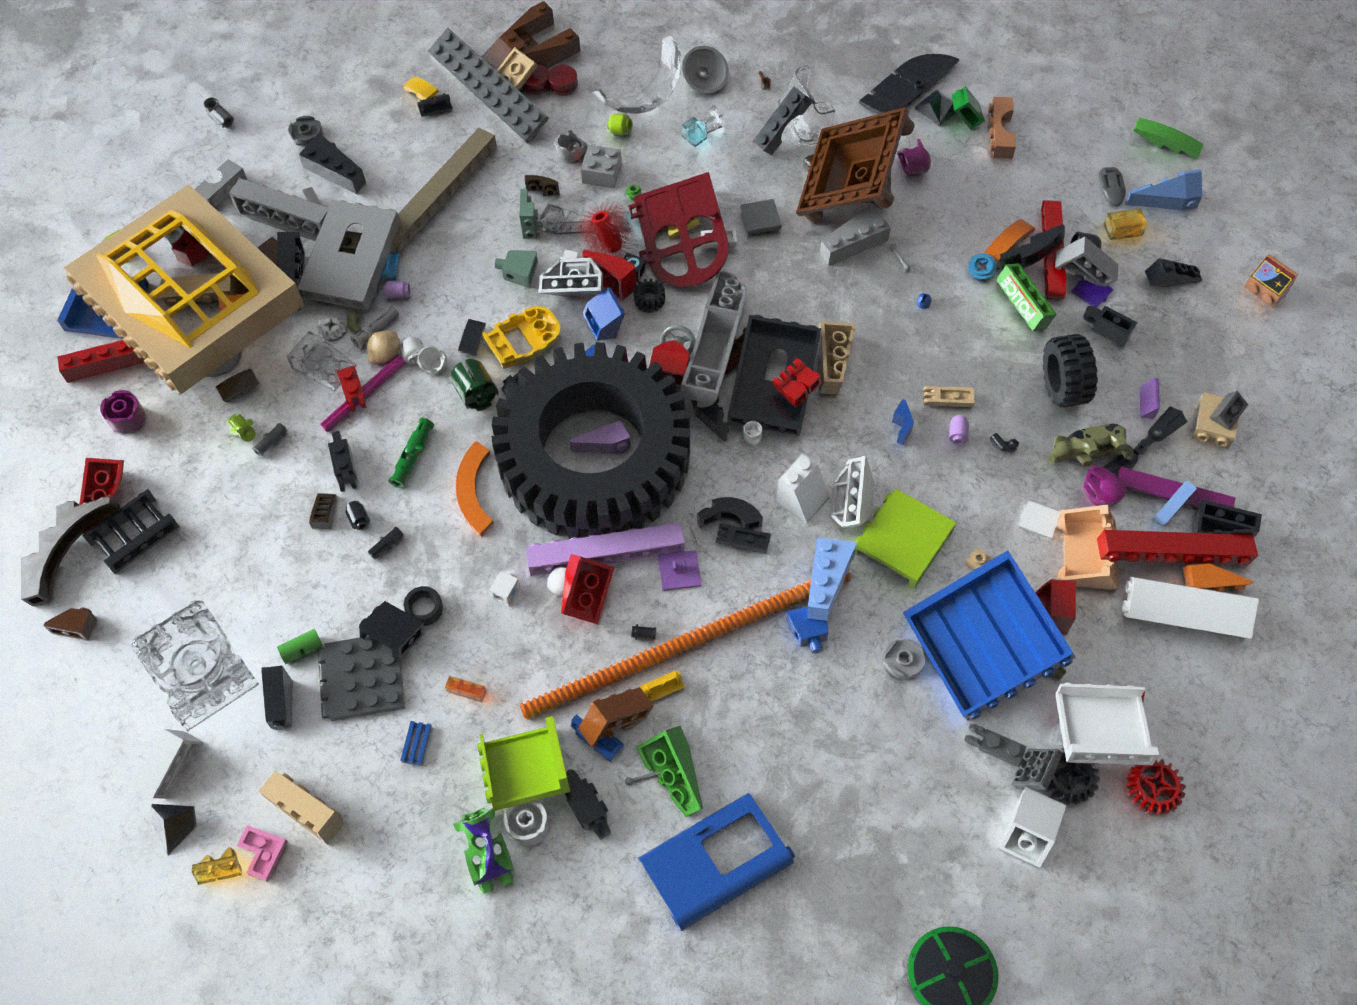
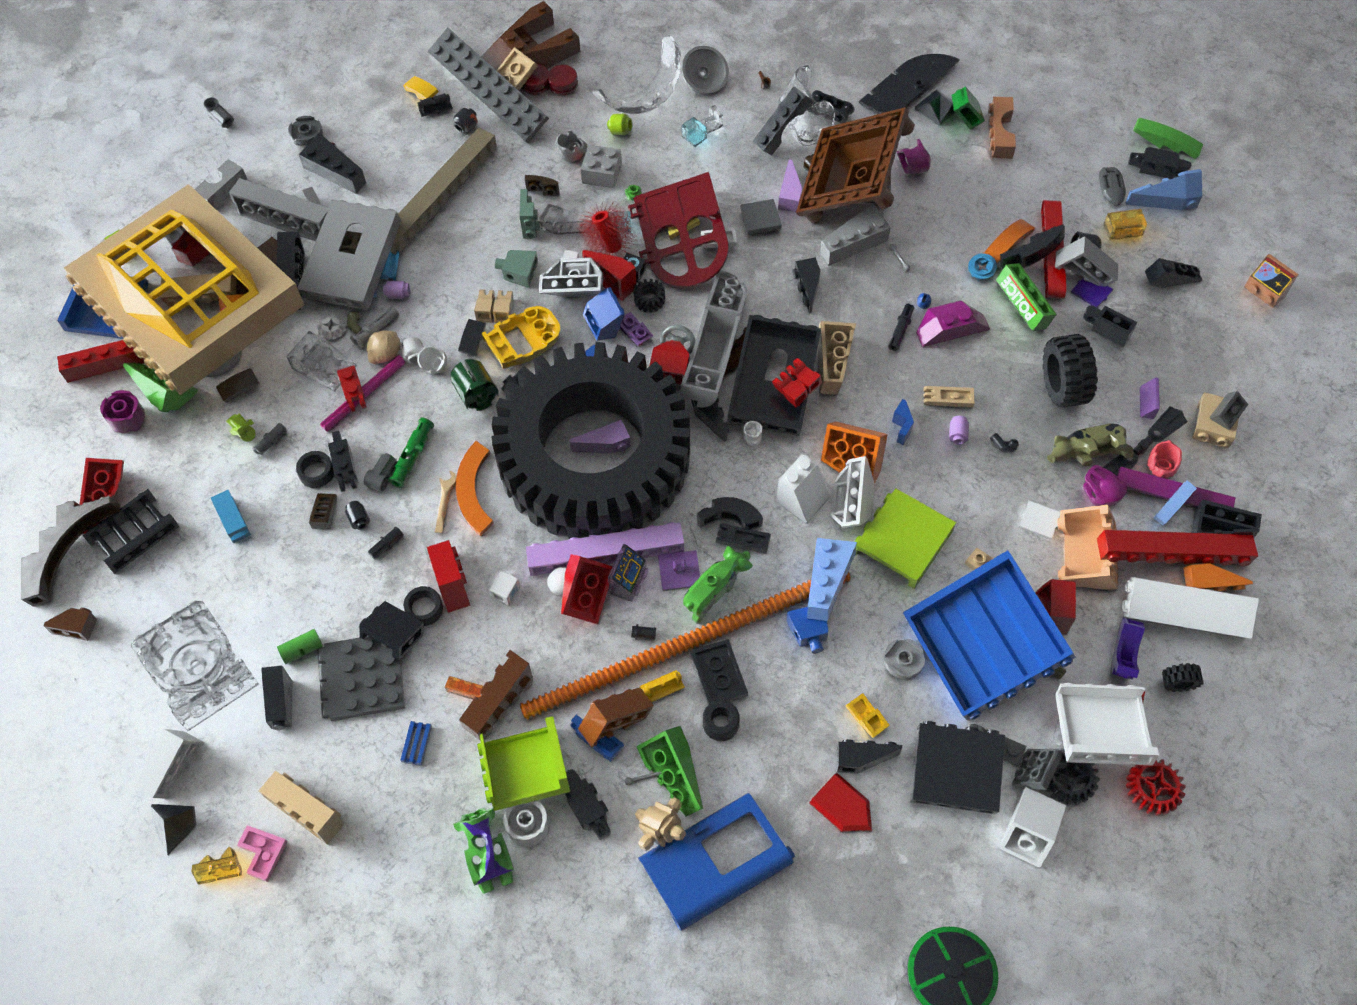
(156, 389): none -> bright green wedge
(230, 516): none -> dark azure piece
(312, 457): none -> black tyre
(380, 474): none -> dark grey piece
(447, 487): none -> tan piece
(448, 577): none -> red wedge
(465, 120): none -> black head
(487, 306): none -> tan legs
(497, 696): none -> reddish brown wedge
(627, 574): none -> slope
(635, 330): none -> medium lavender slope
(660, 824): none -> tan piece
(715, 583): none -> bright green animal
(719, 672): none -> black plate
(724, 708): none -> black tyre
(790, 190): none -> lavender slope
(808, 276): none -> black slope
(838, 105): none -> black piece
(843, 805): none -> red tile
(851, 442): none -> orange wedge
(858, 757): none -> black slope
(867, 716): none -> yellow slope
(900, 330): none -> black axle
(950, 322): none -> magenta wedge
(958, 767): none -> black panel
(1126, 649): none -> dark purple arch
(1159, 162): none -> black hinge
(1165, 459): none -> coral hair
(1182, 677): none -> black tyre

